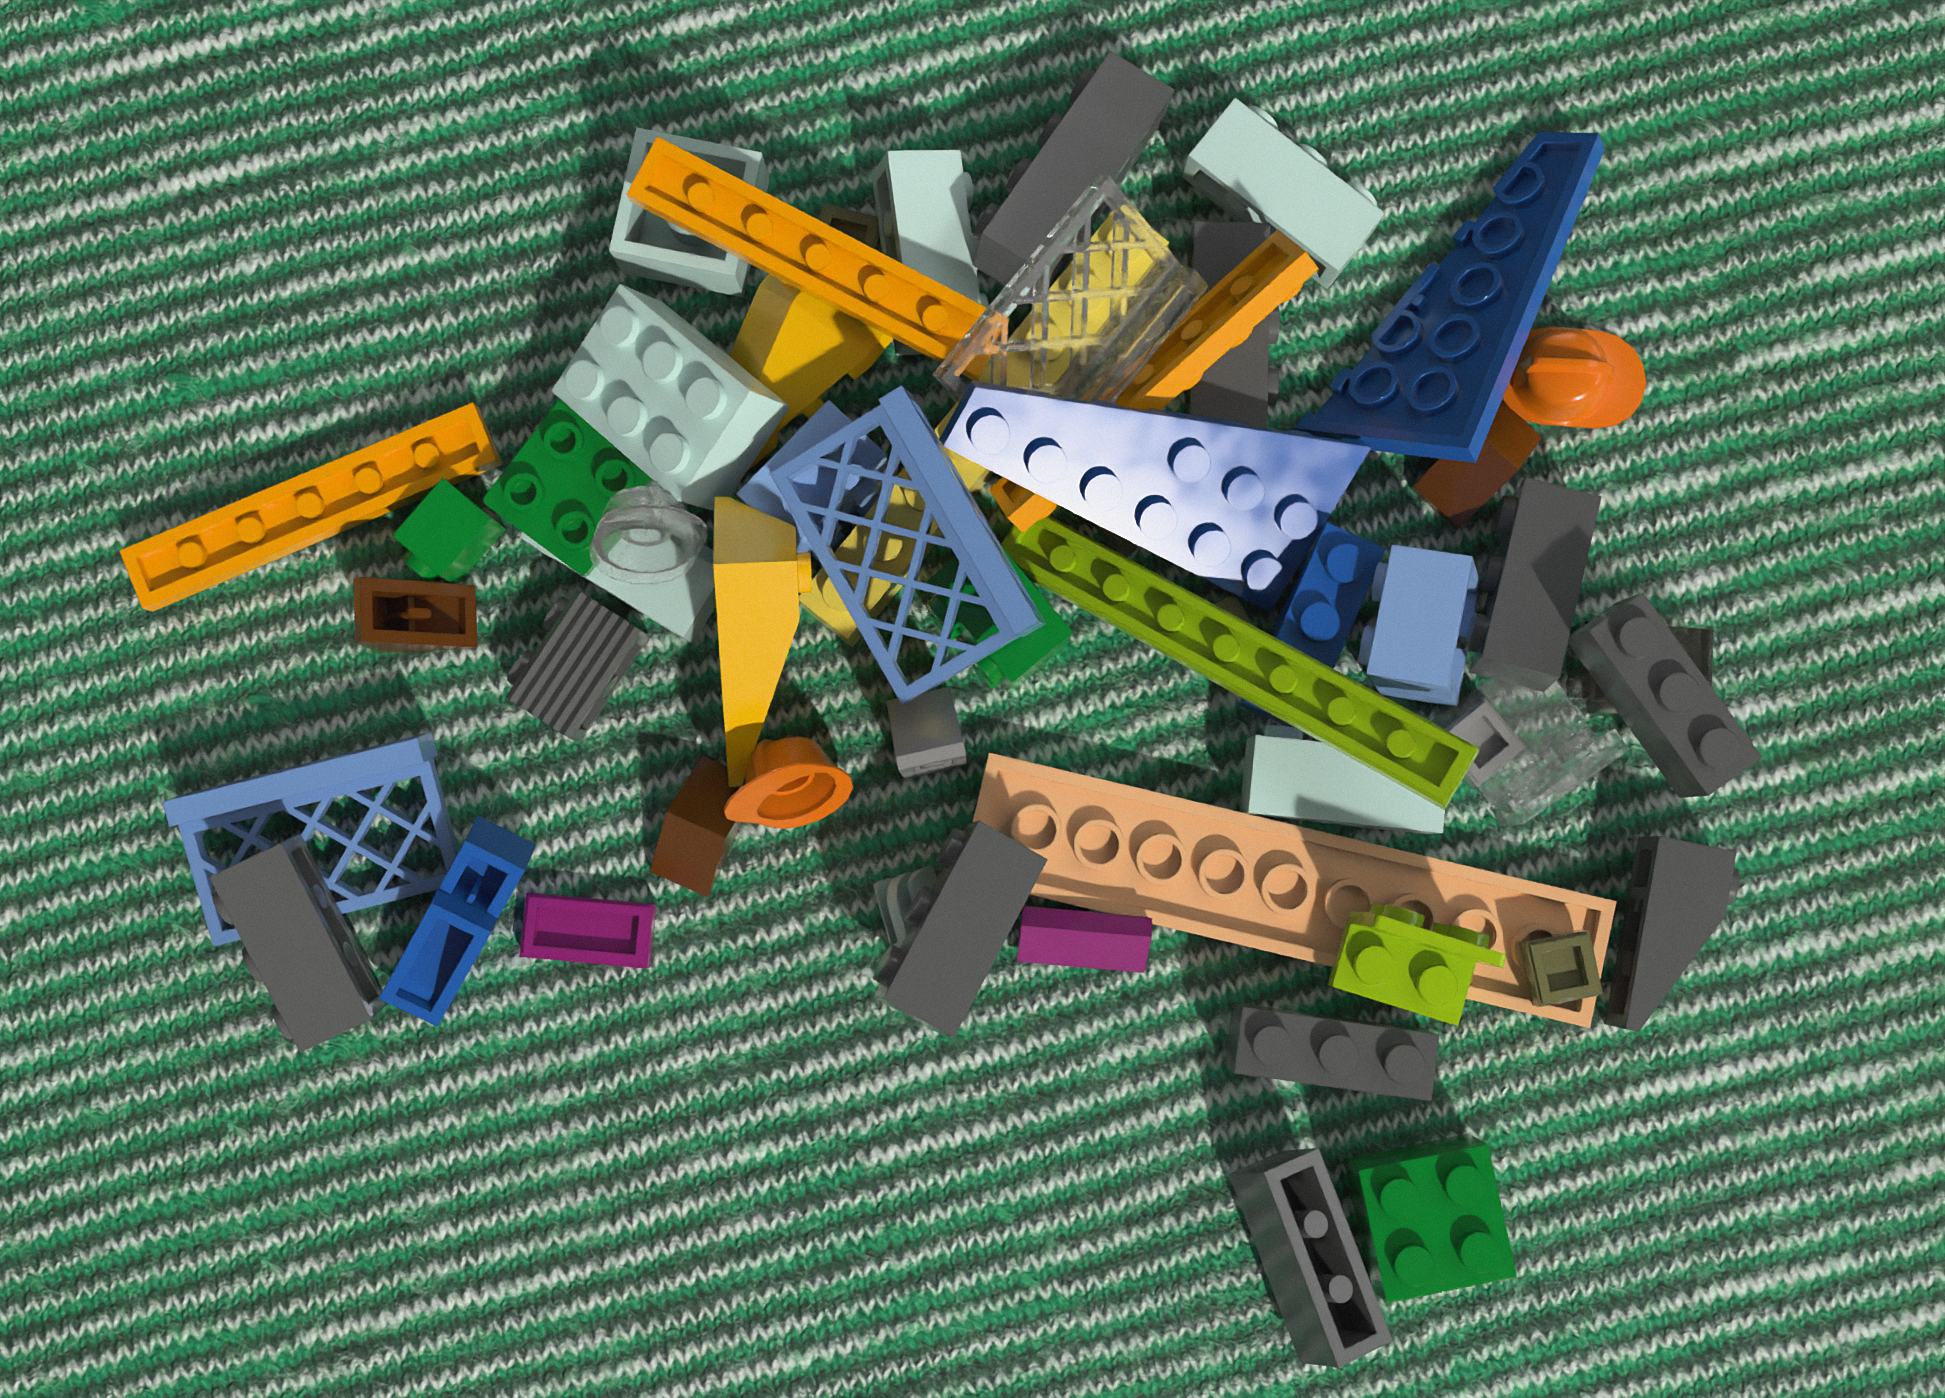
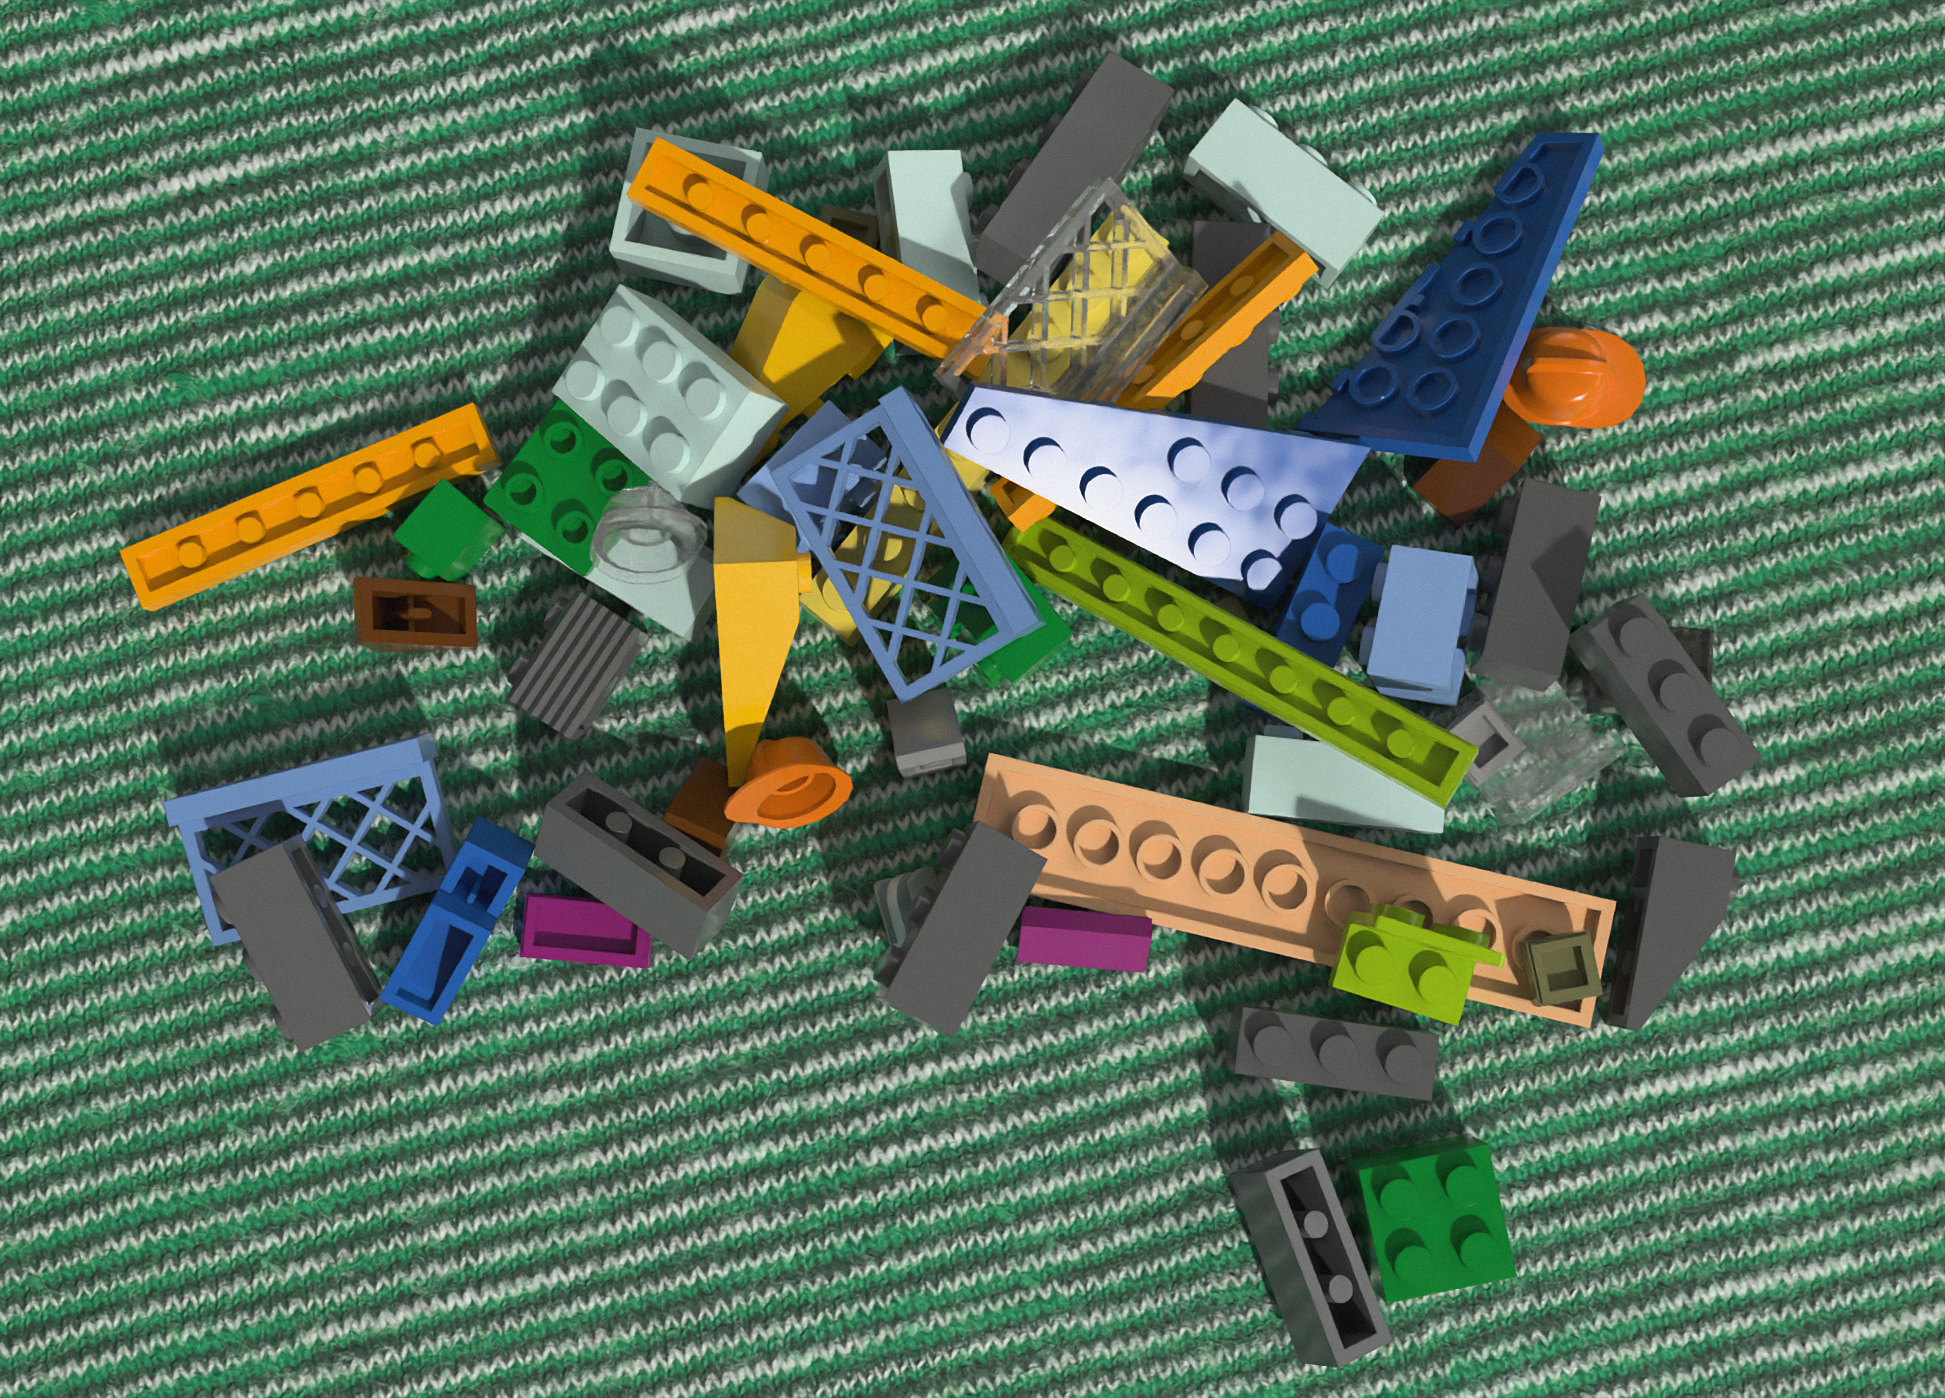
(637, 864): none -> dark grey brick

